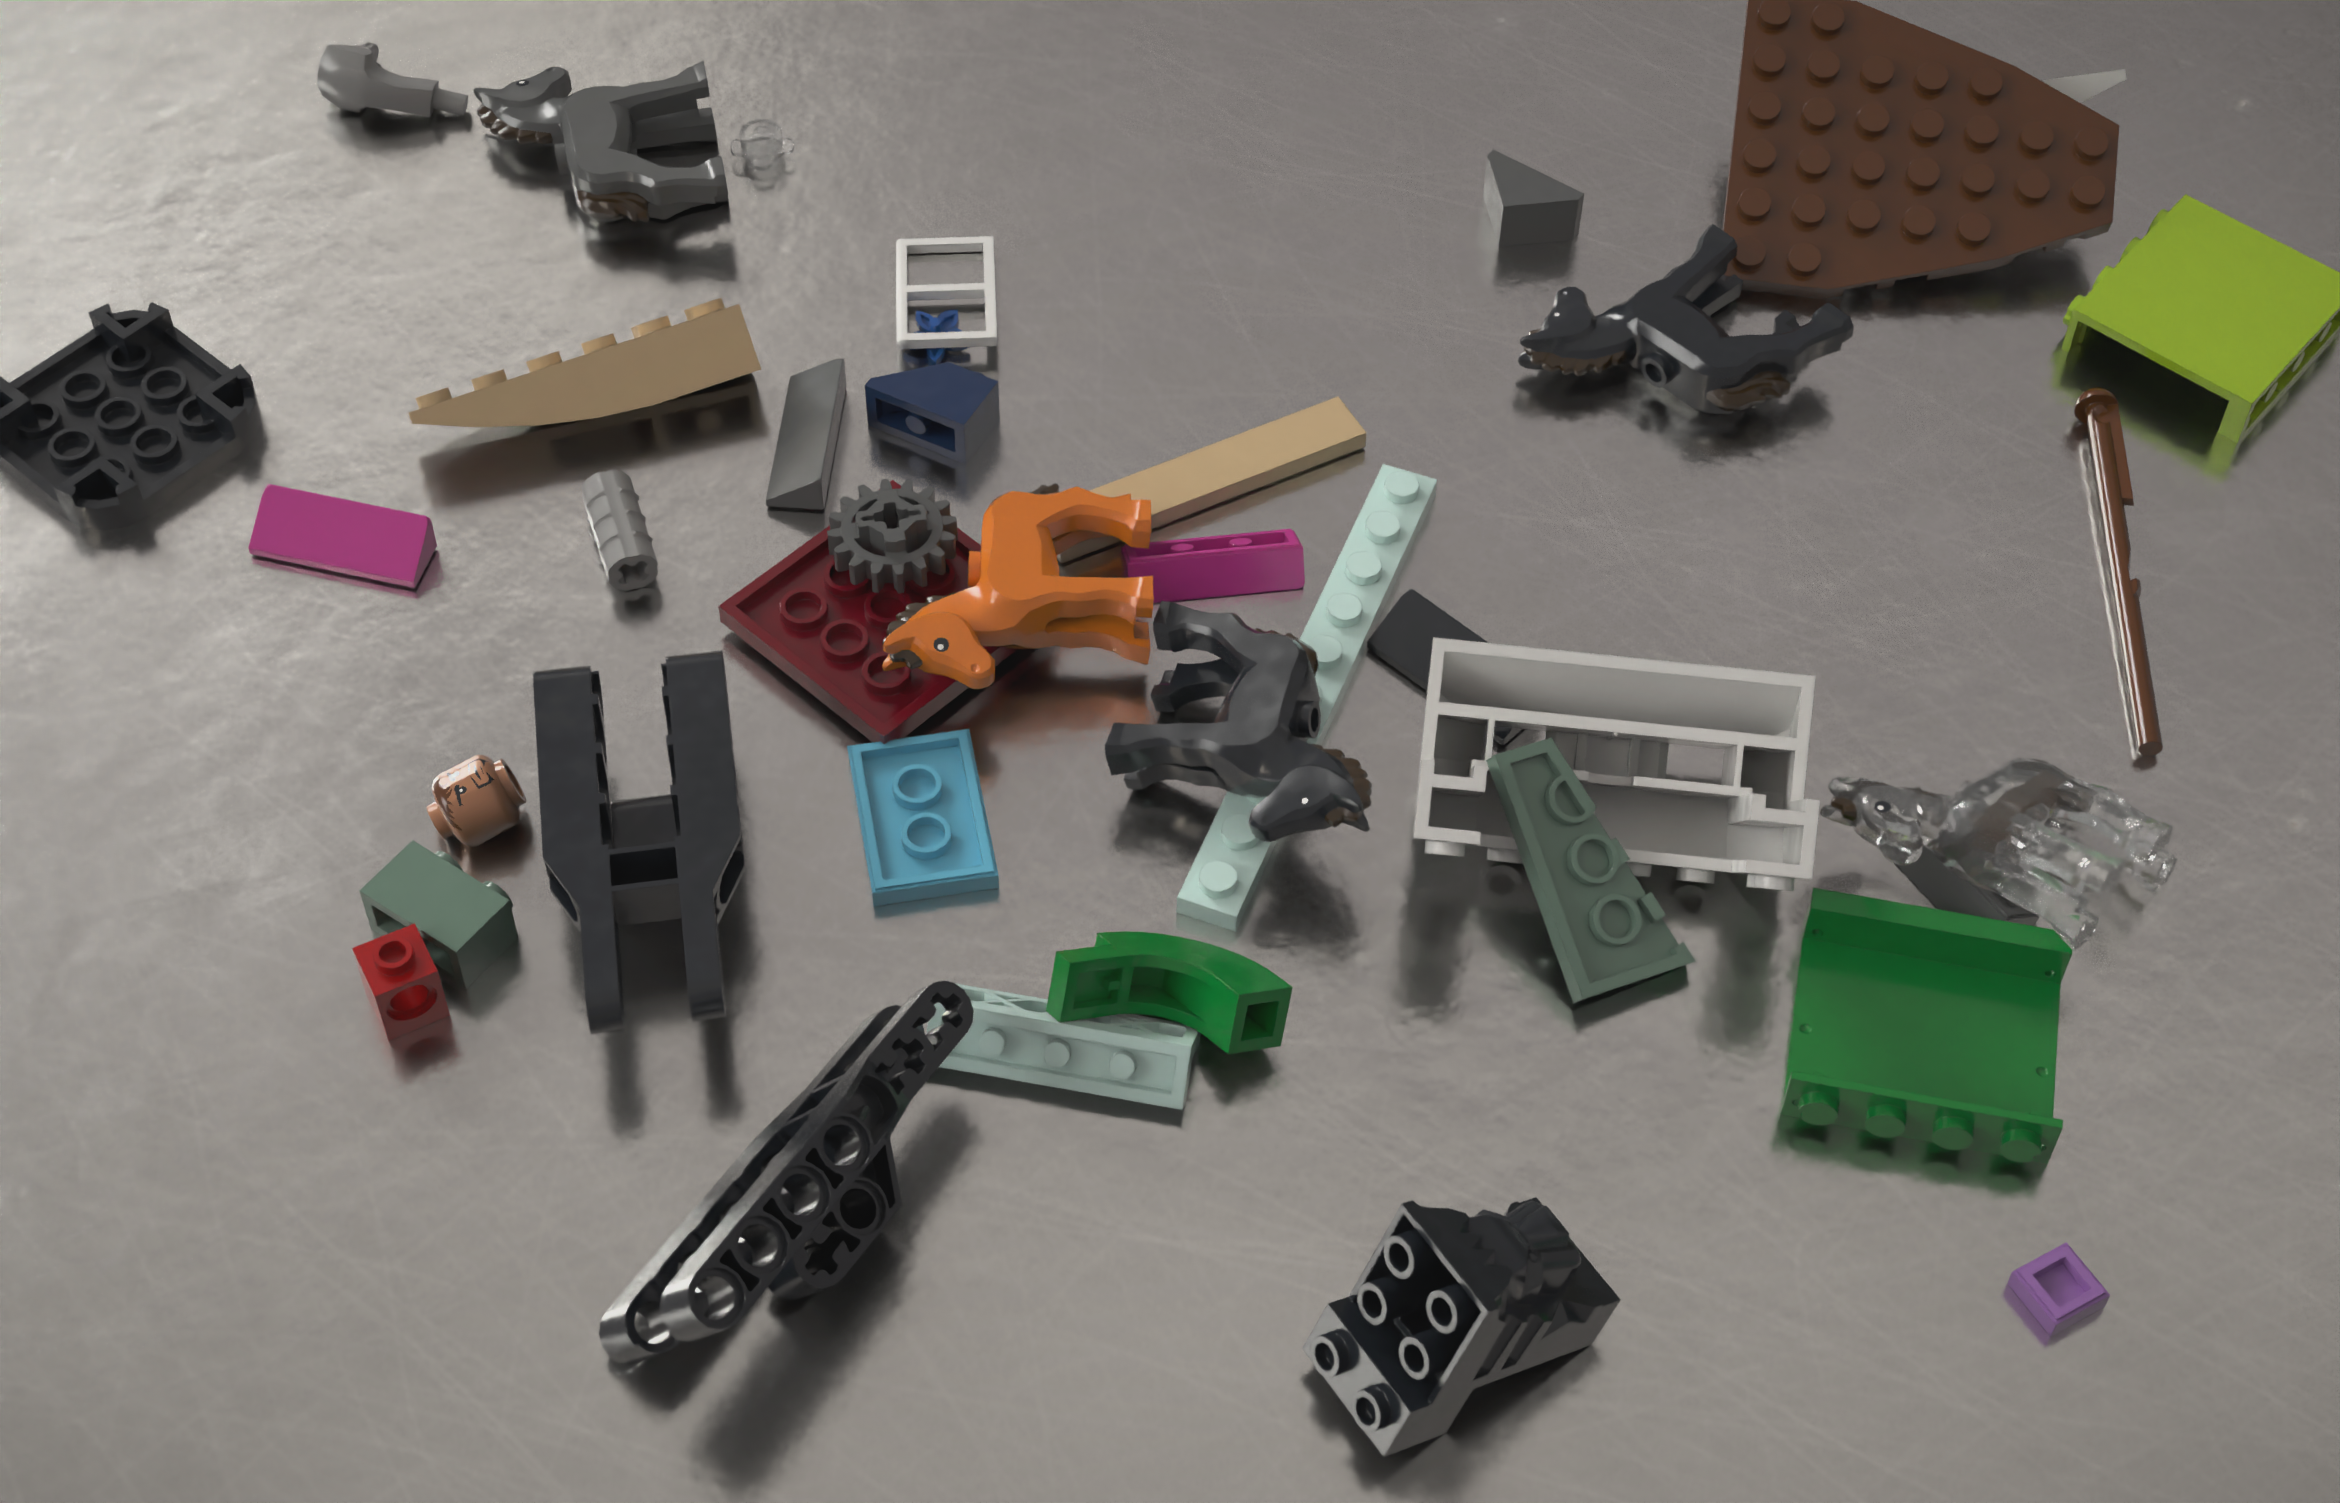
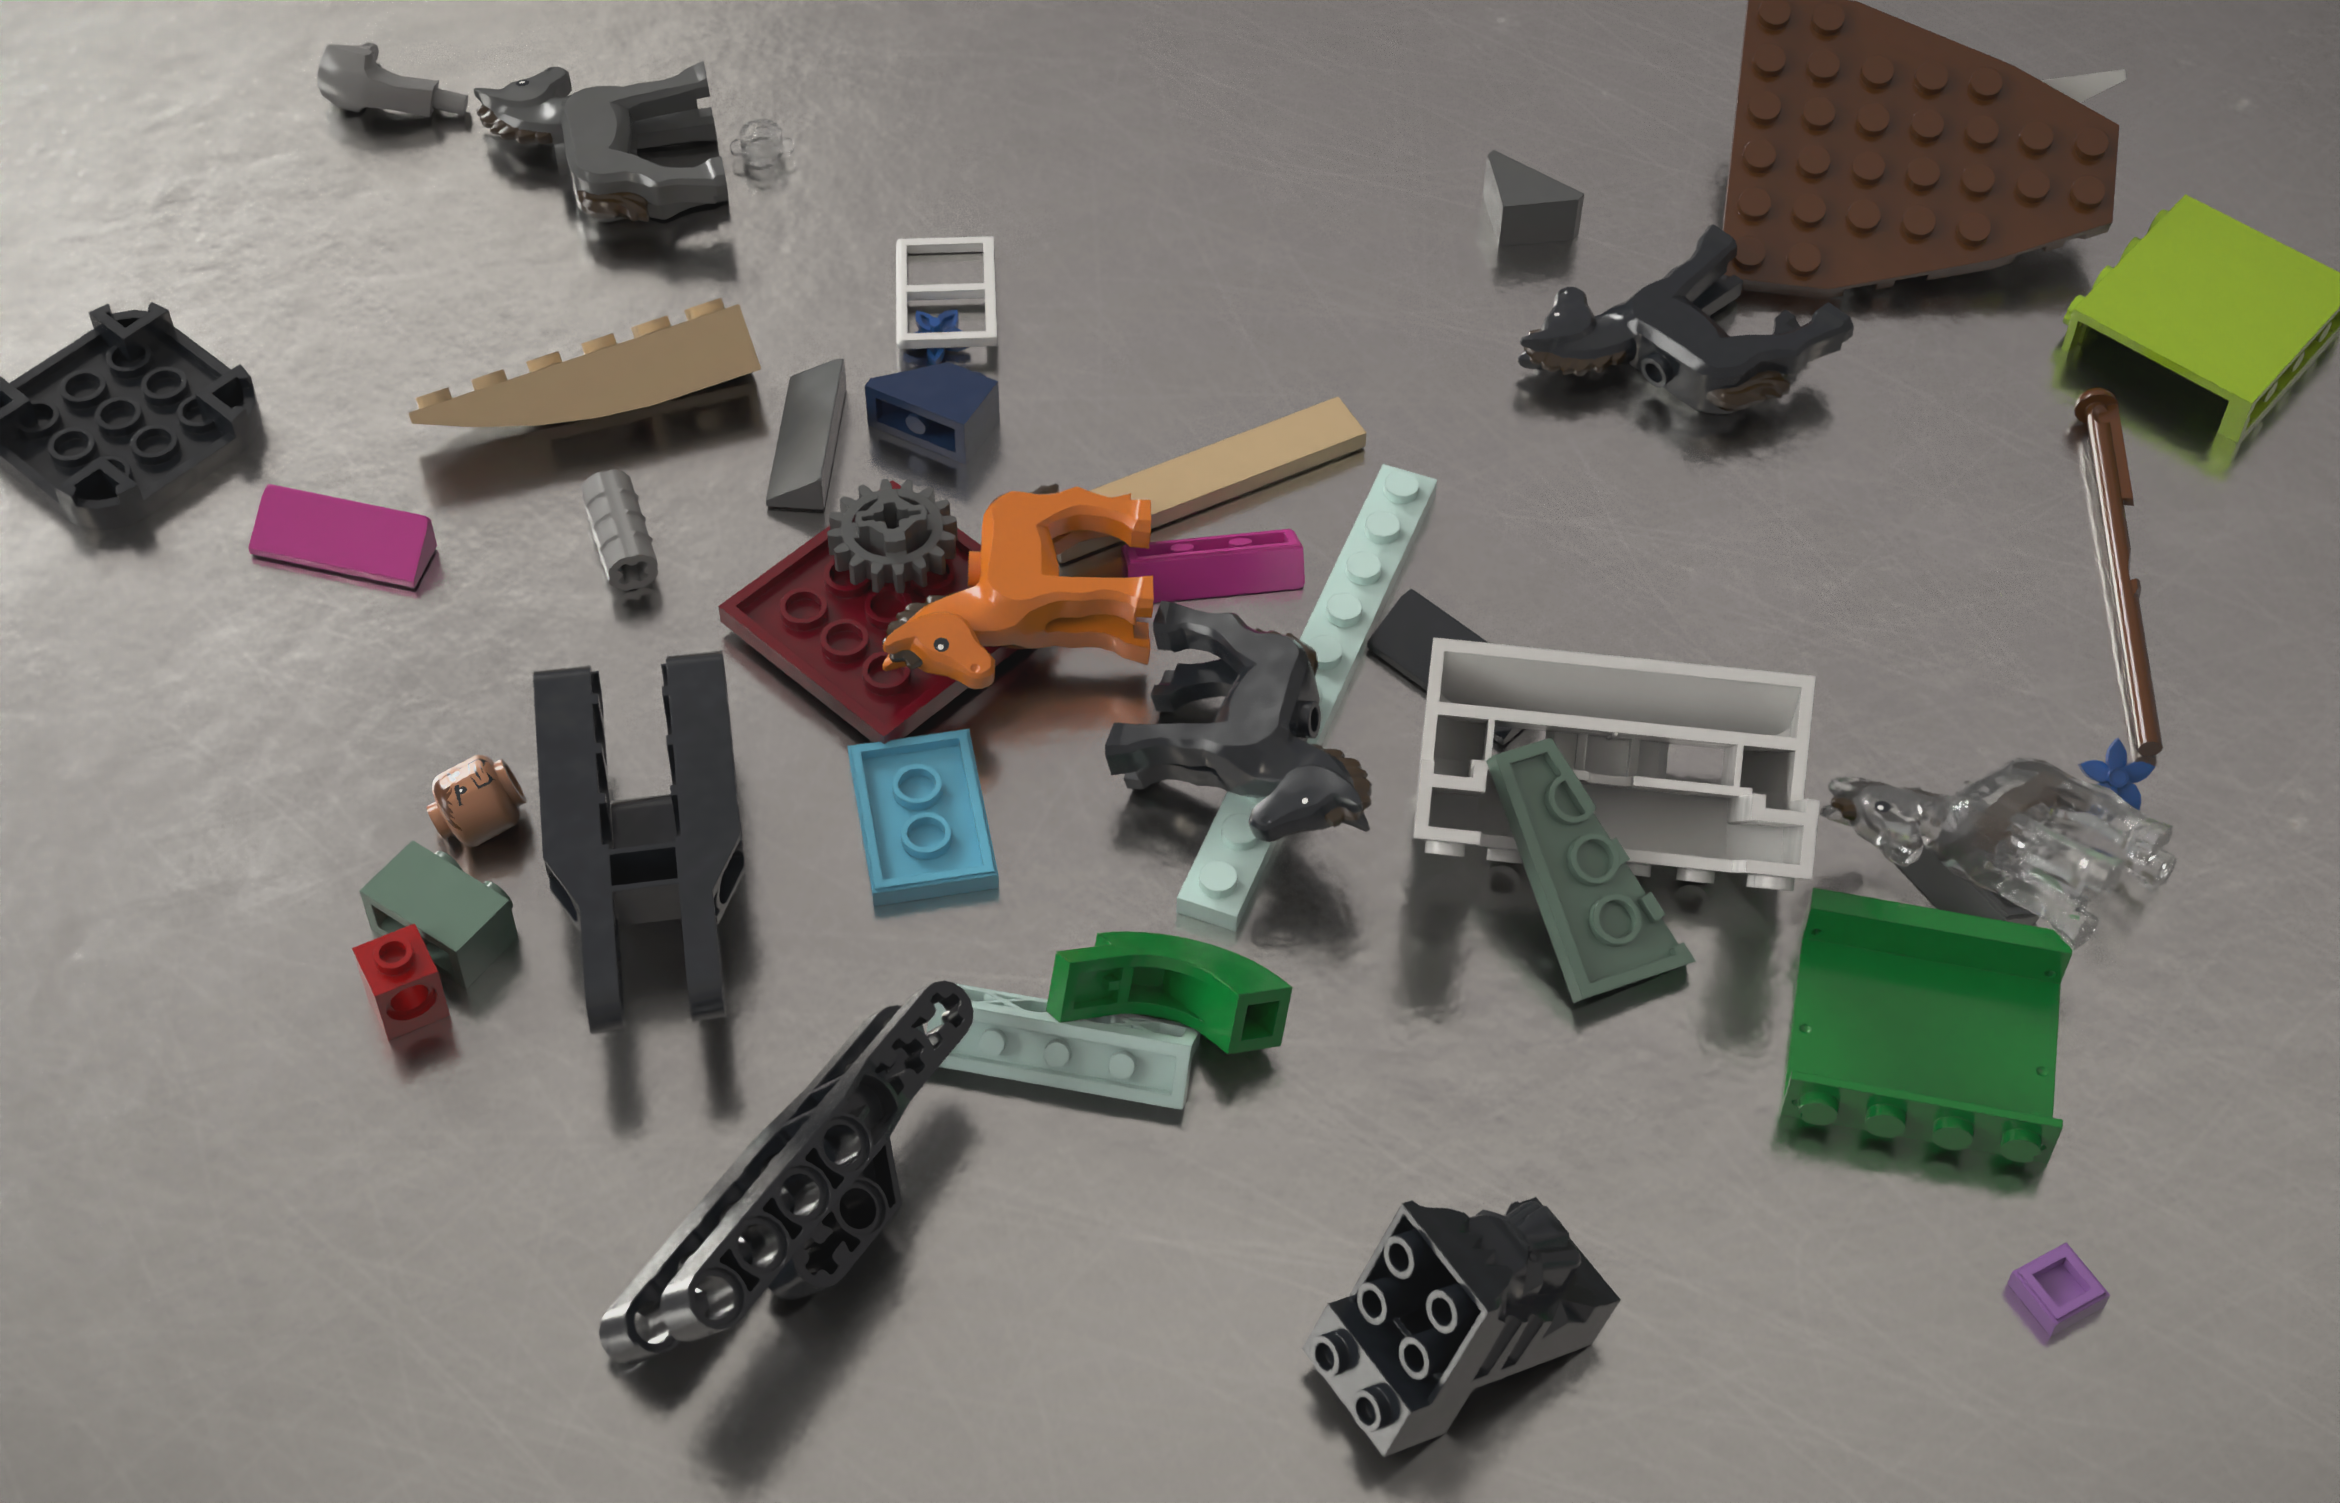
(2118, 774): none -> blue plant

